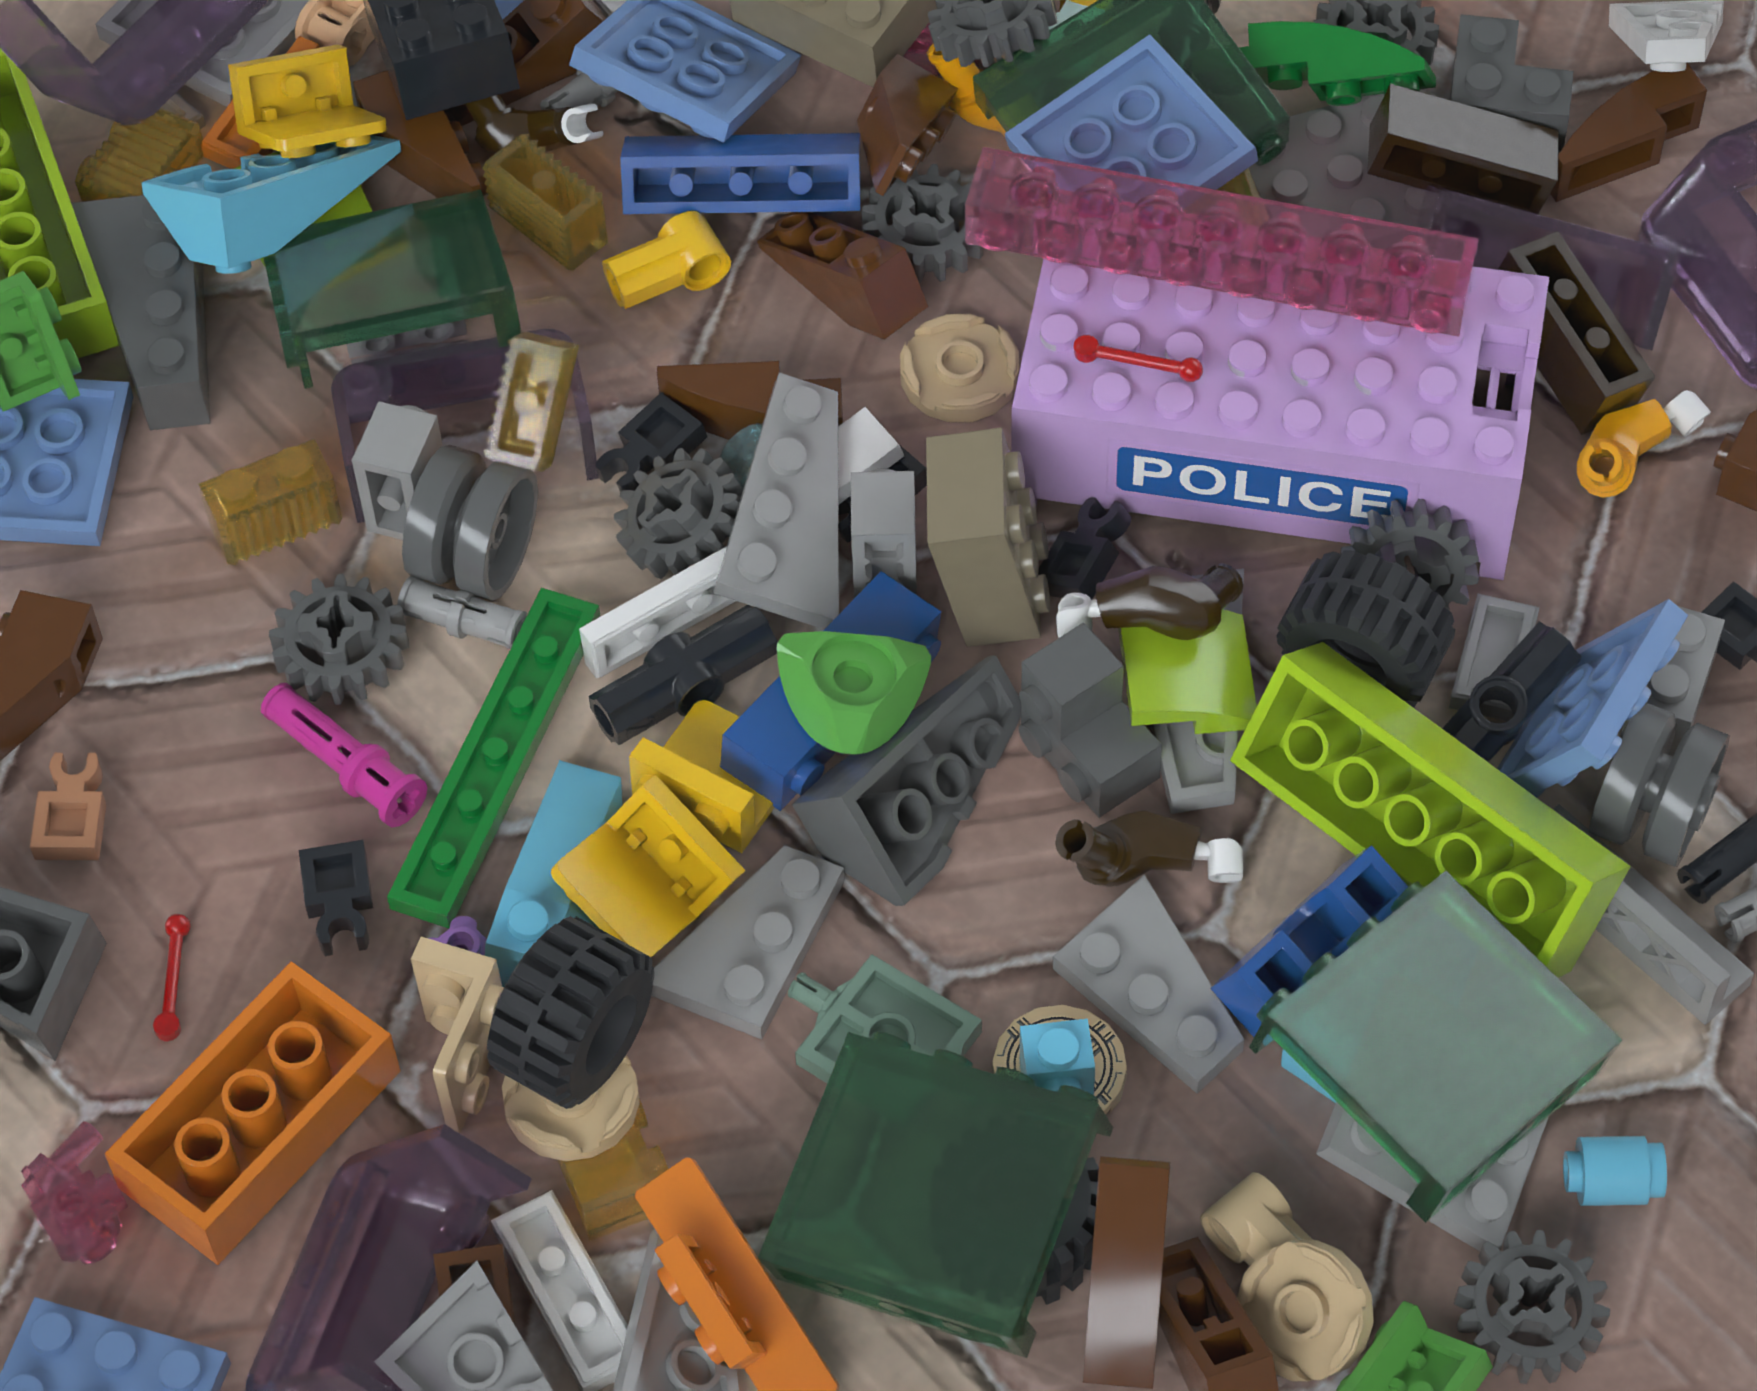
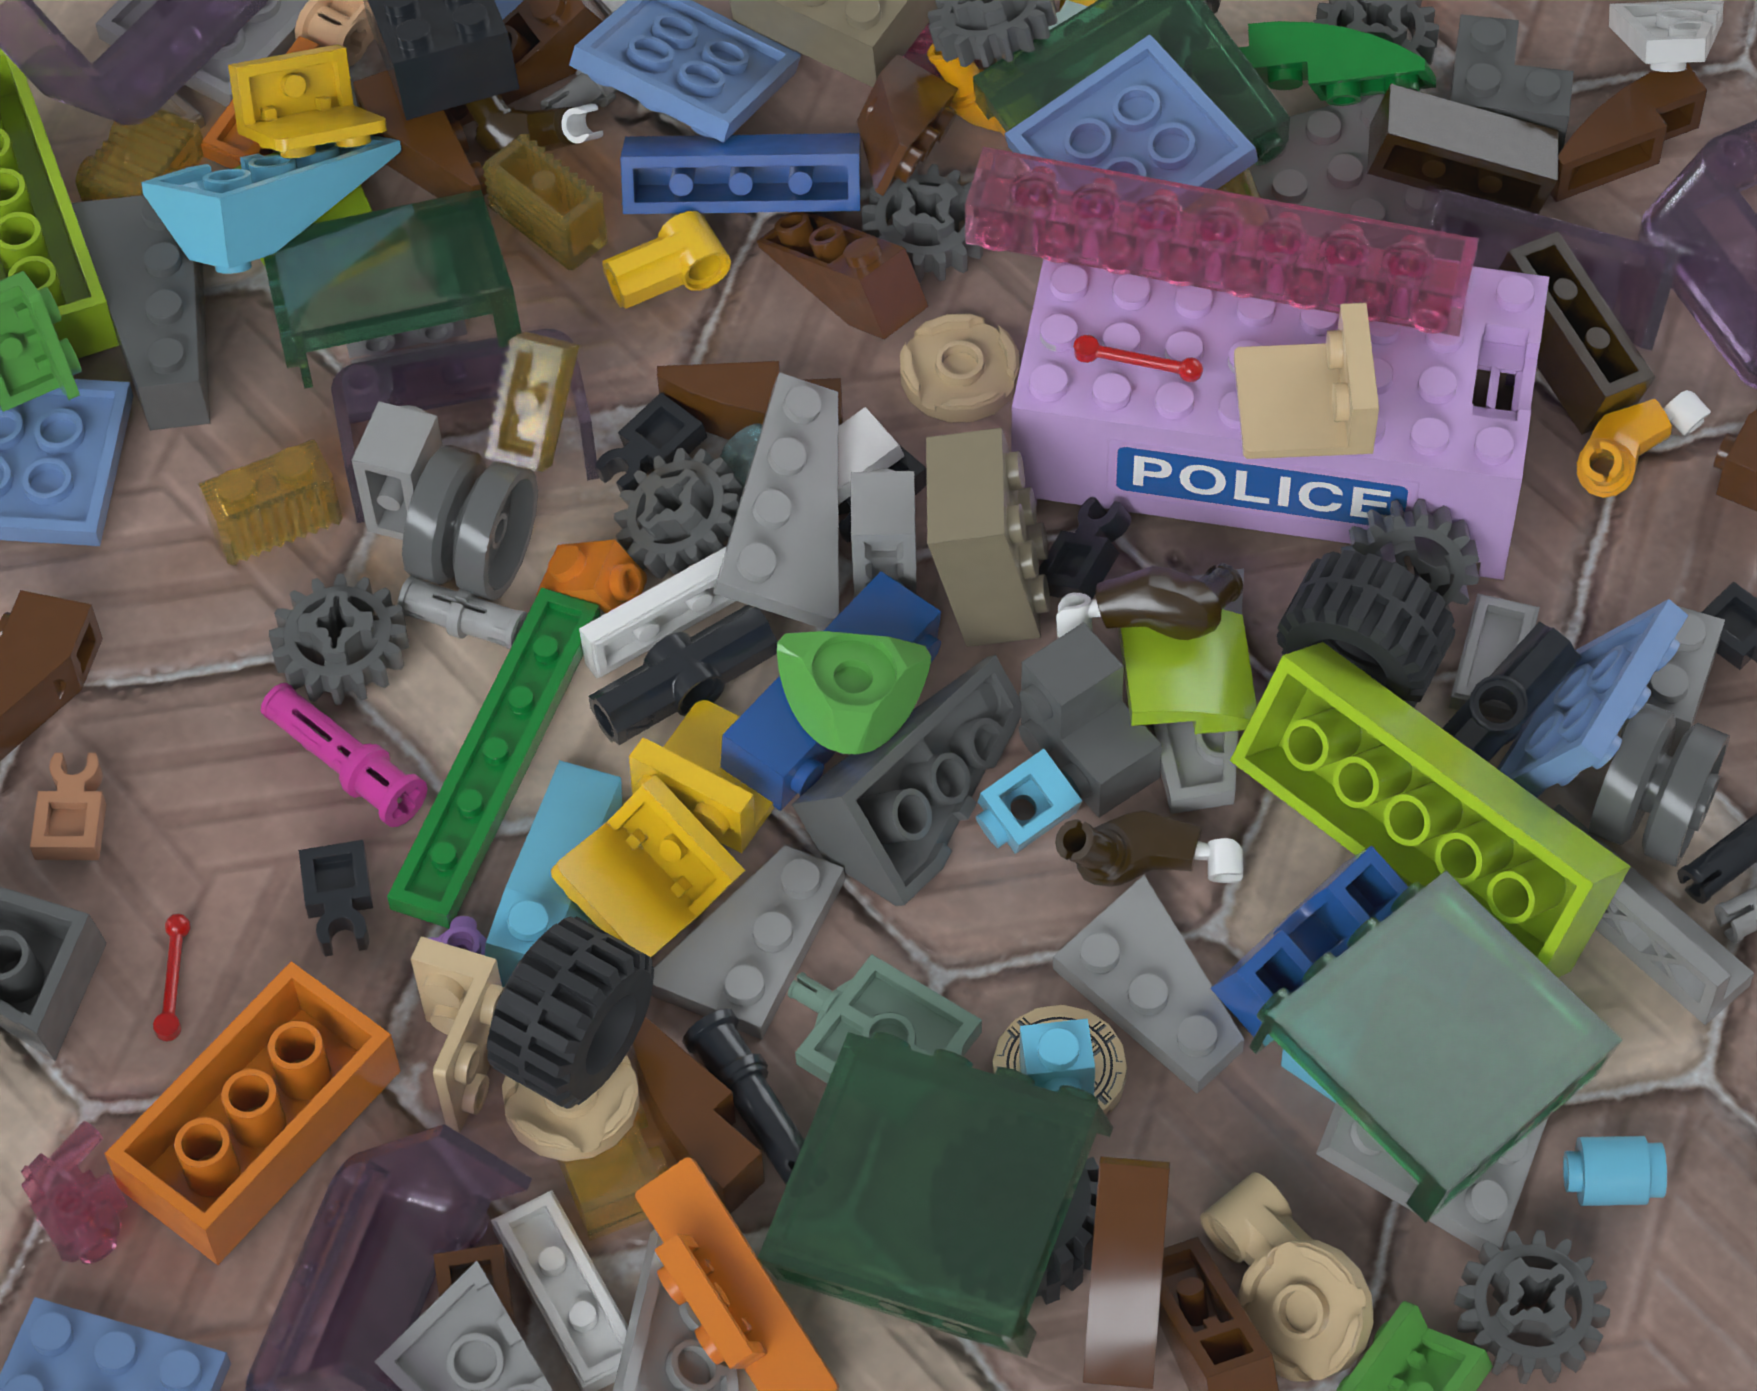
(595, 573): none -> orange bracket
(696, 1116): none -> reddish brown slope
(745, 1075): none -> black pin
(1040, 784): none -> medium azure brick
(1310, 395): none -> tan bracket

